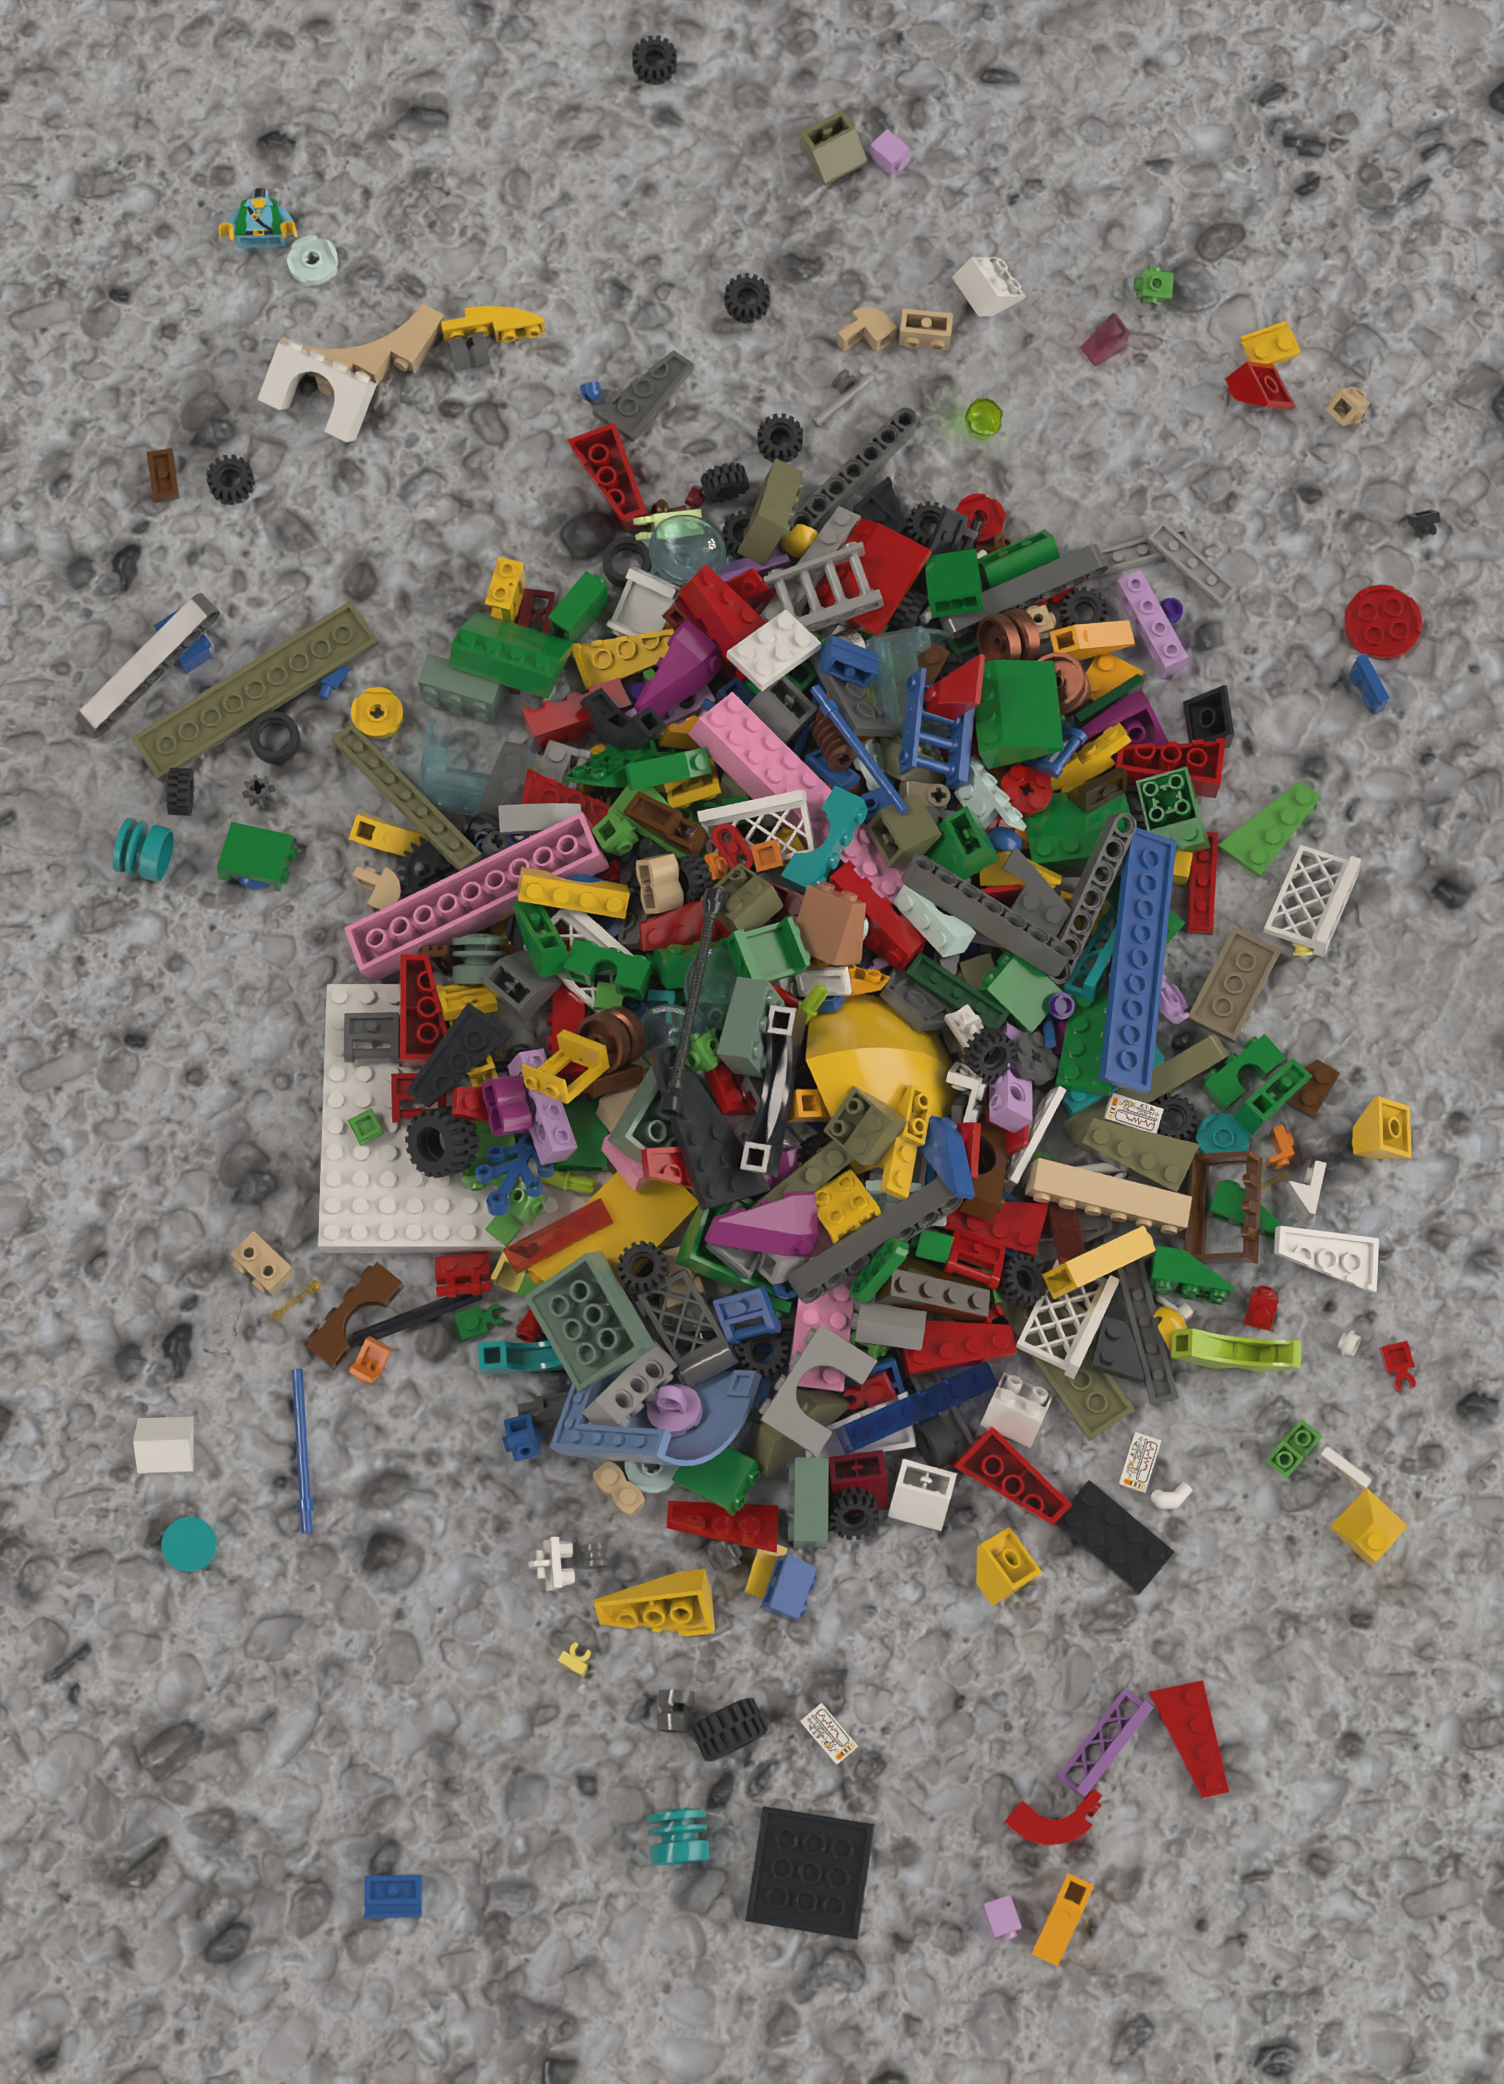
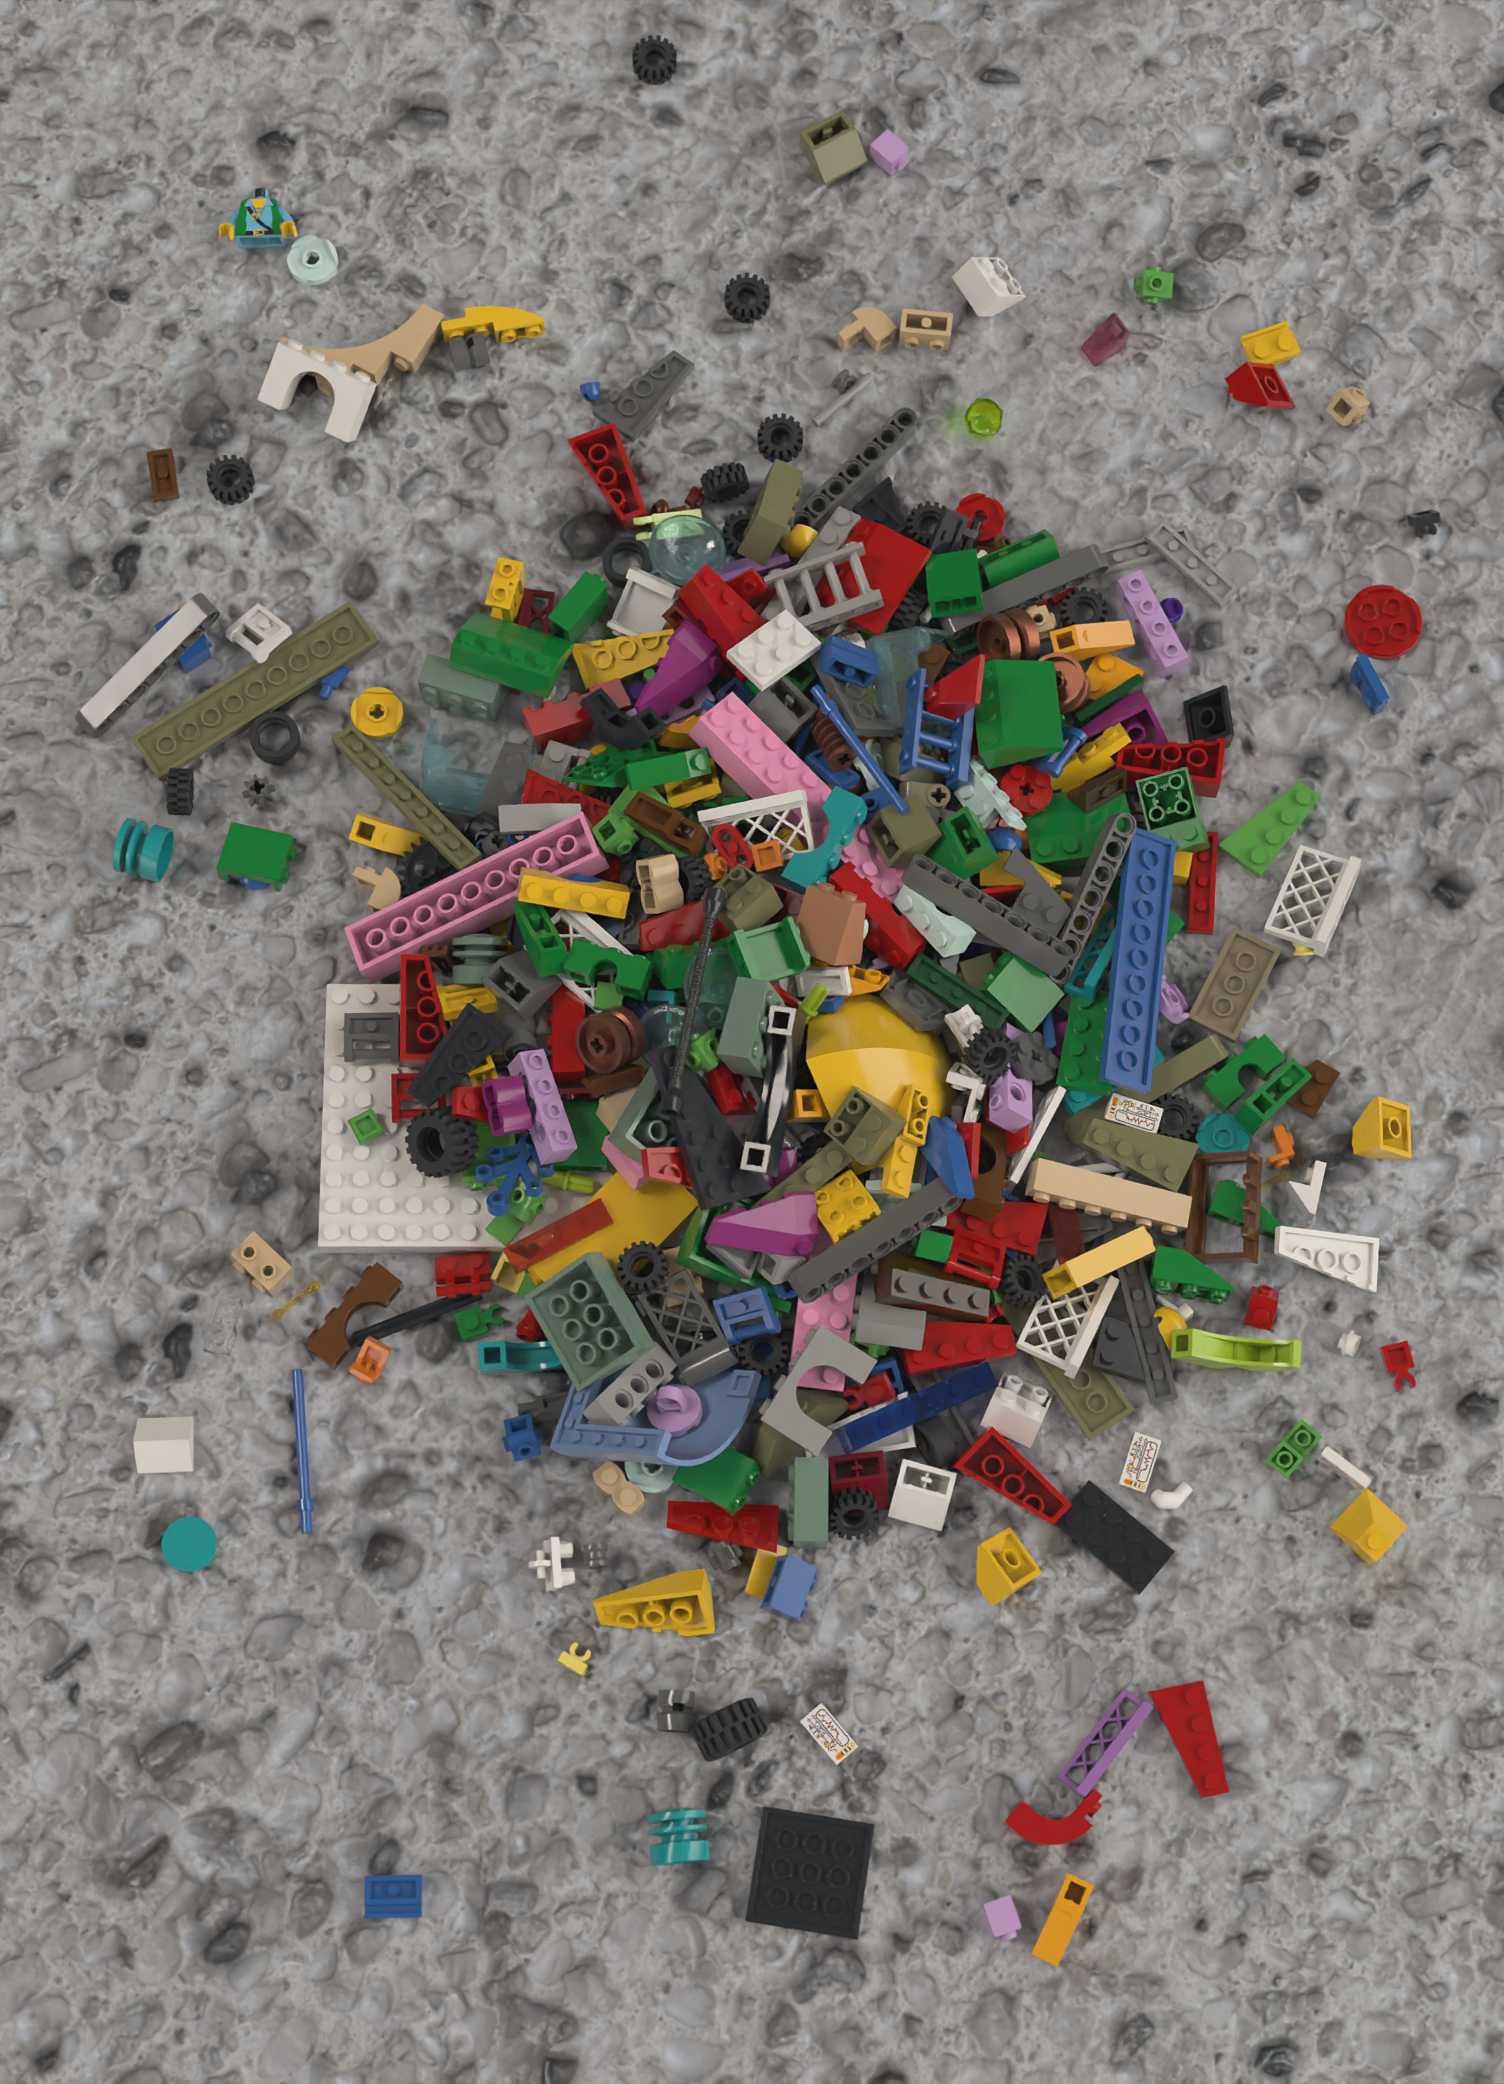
(263, 626): none -> white plate
(574, 1049): yellow panel -> none
(879, 1269): green beam -> none
(1061, 1005): plate -> none

